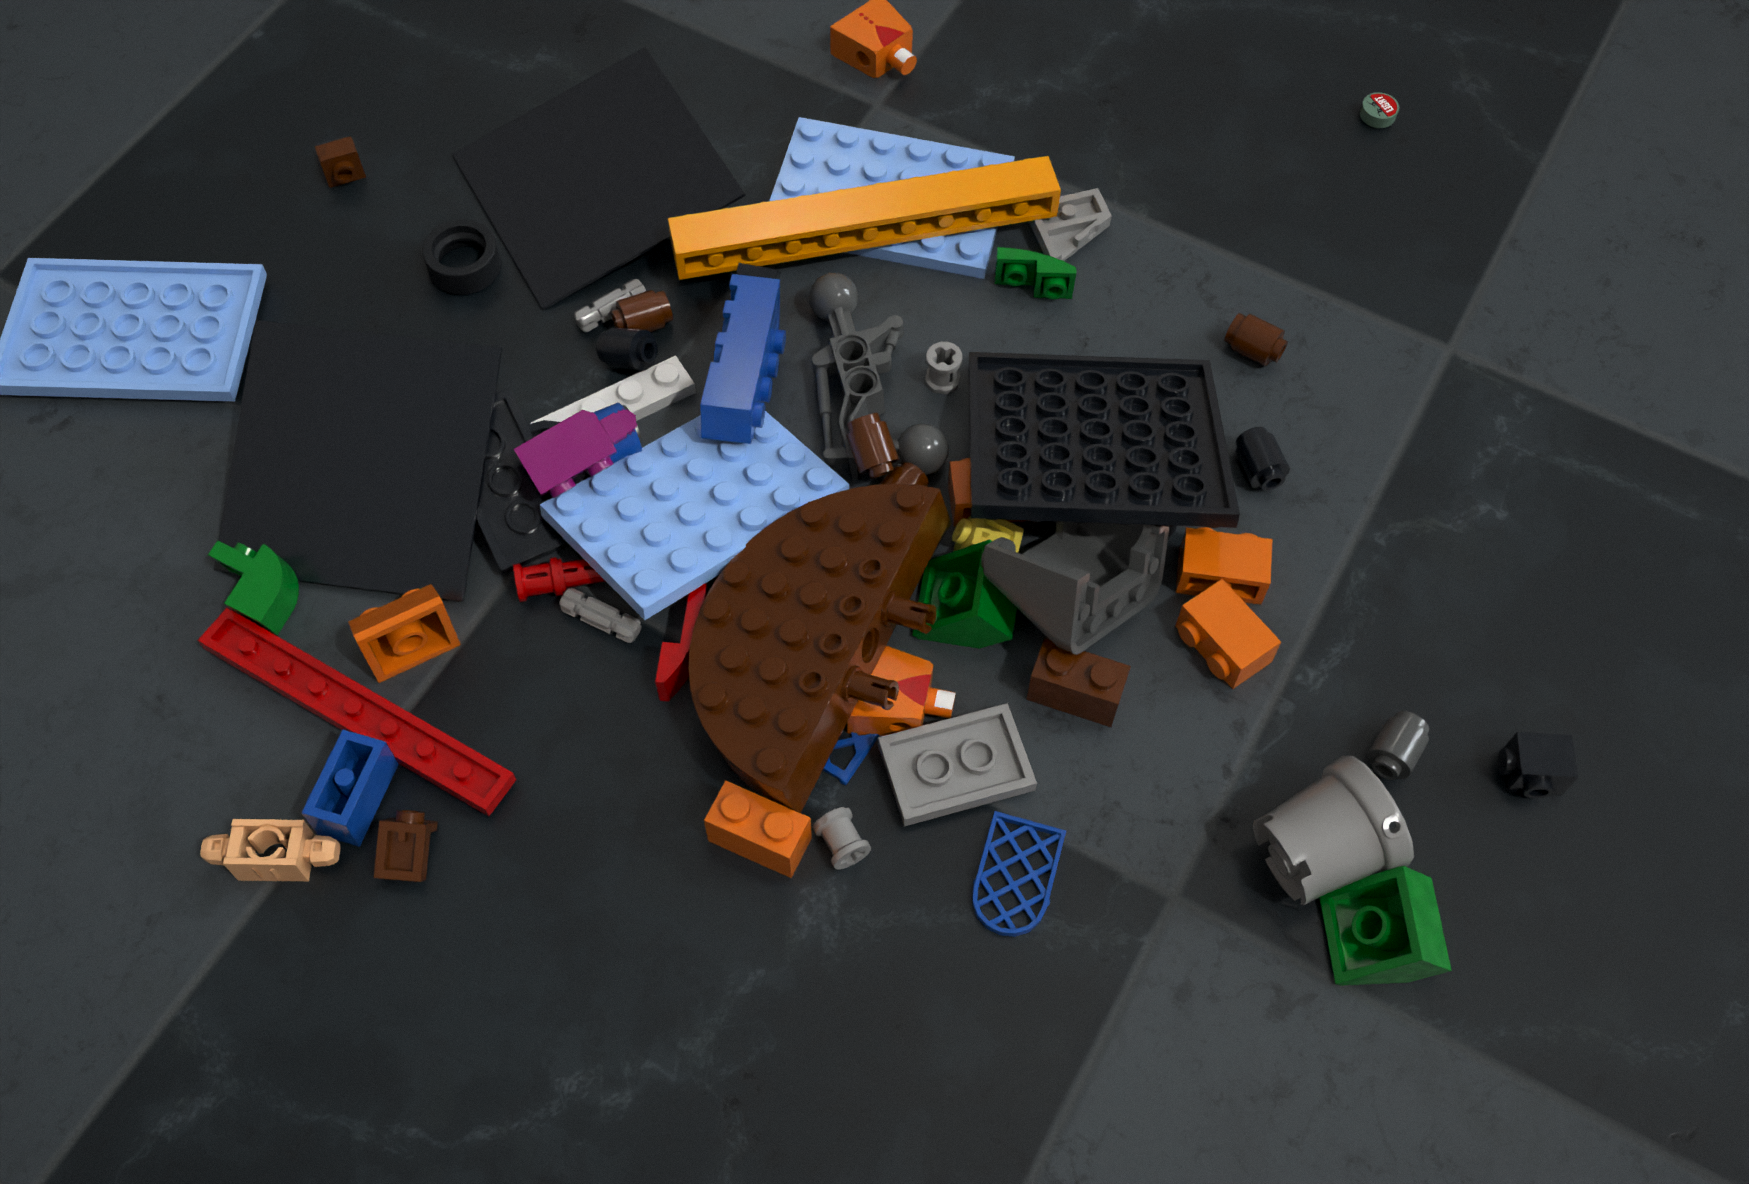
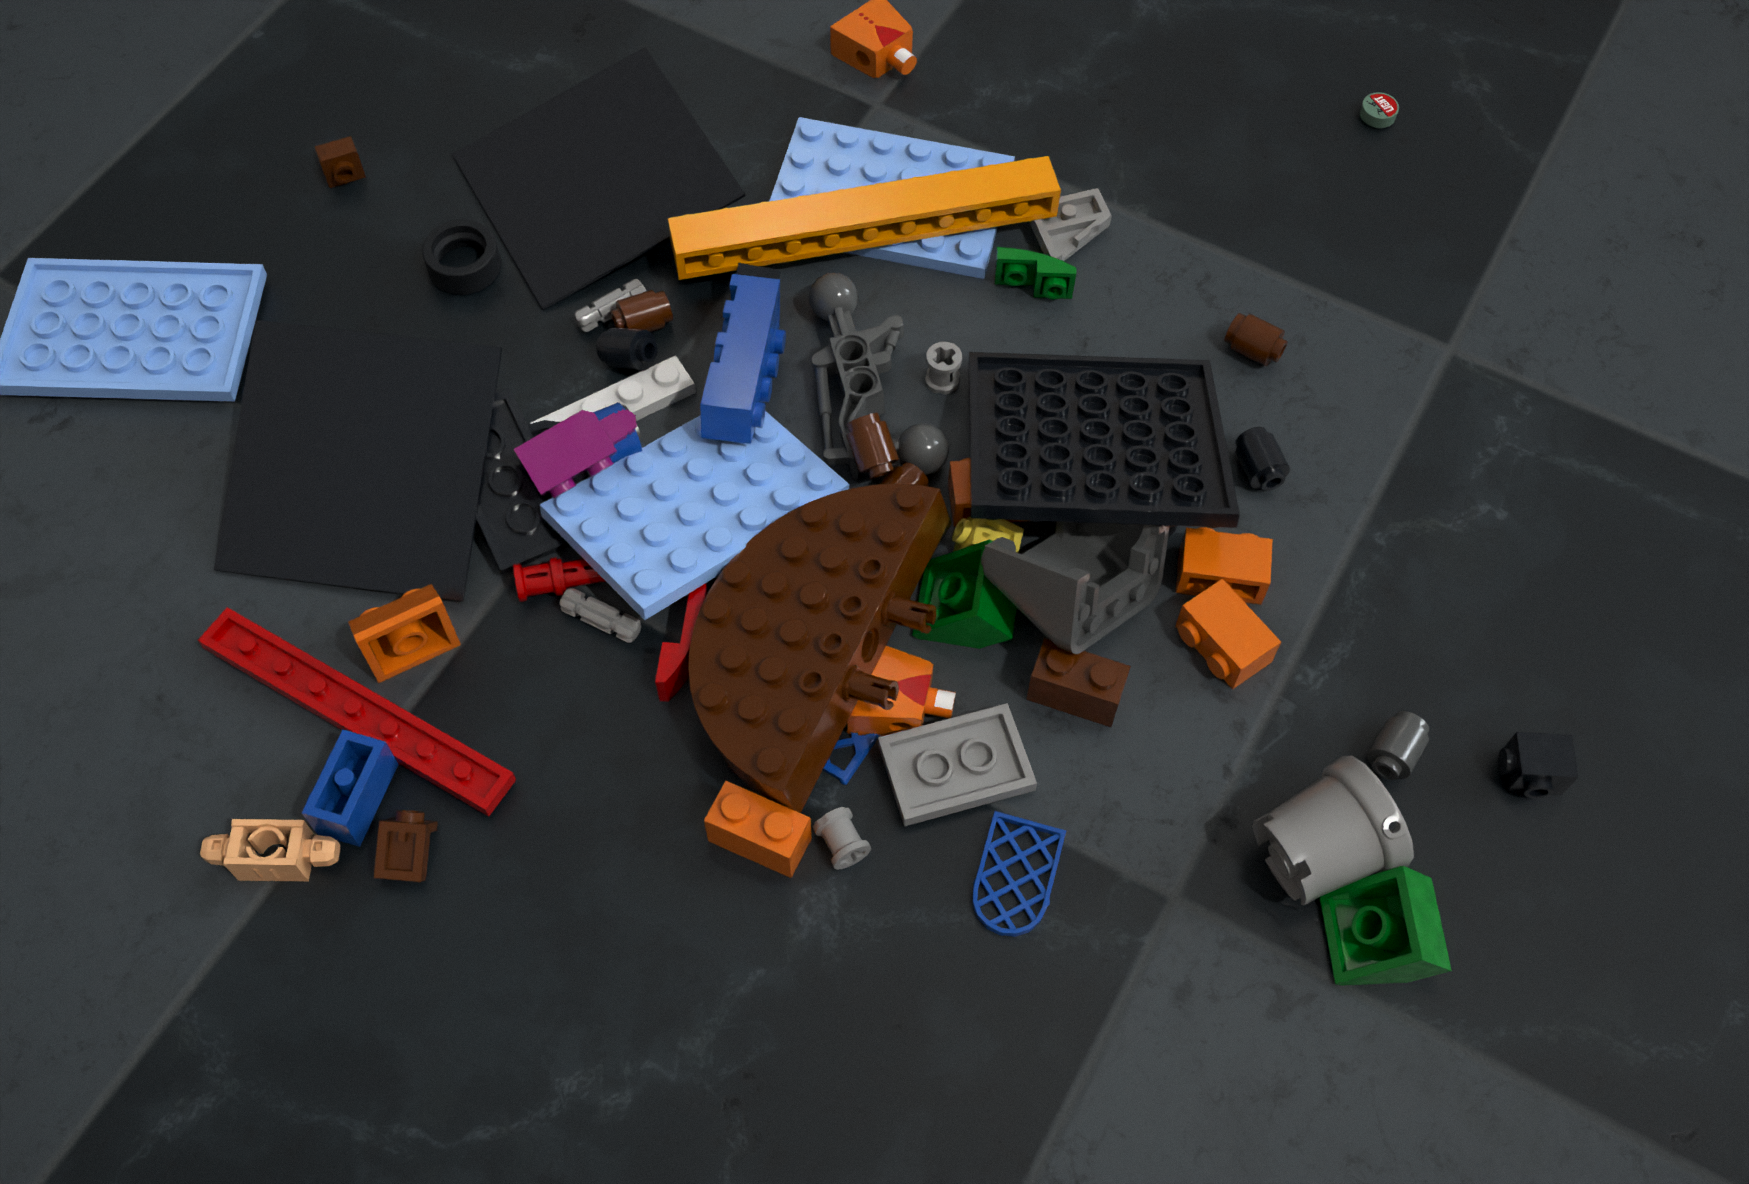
(266, 585): green brick -> none

